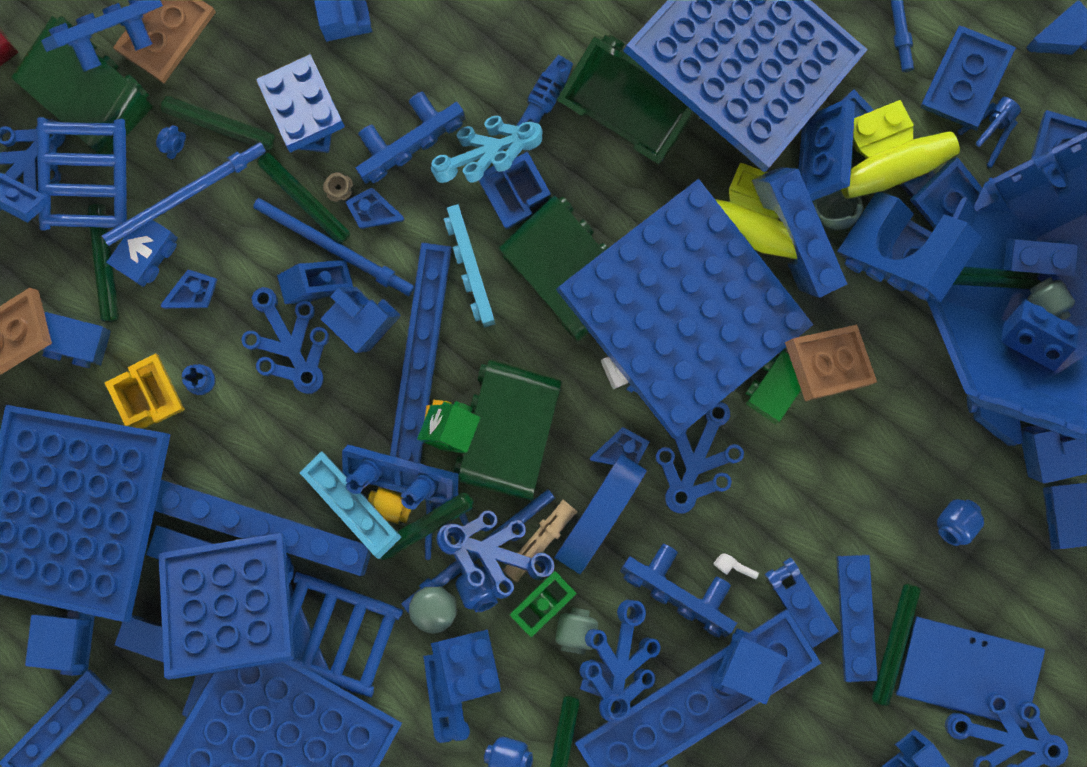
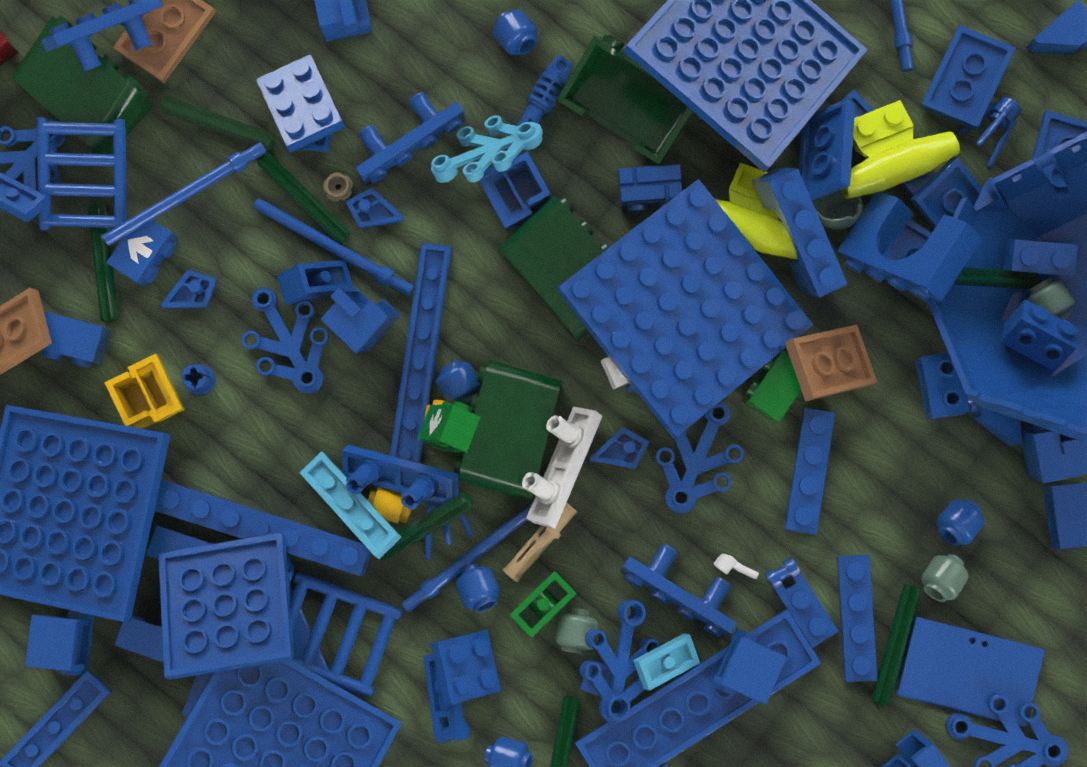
(170, 141): blue plate -> none
(433, 609): sand green hair -> none
(458, 382): none -> blue head
(464, 254): medium azure plate -> none
(490, 553): plant -> none
(515, 32): none -> blue head
(556, 485): none -> white plate
(601, 514): blue slope -> none
(648, 187): none -> blue brick
(666, 661): none -> medium azure plate
(809, 471): none -> blue plate
(940, 386): none -> blue brick
(944, 577): none -> sand green head

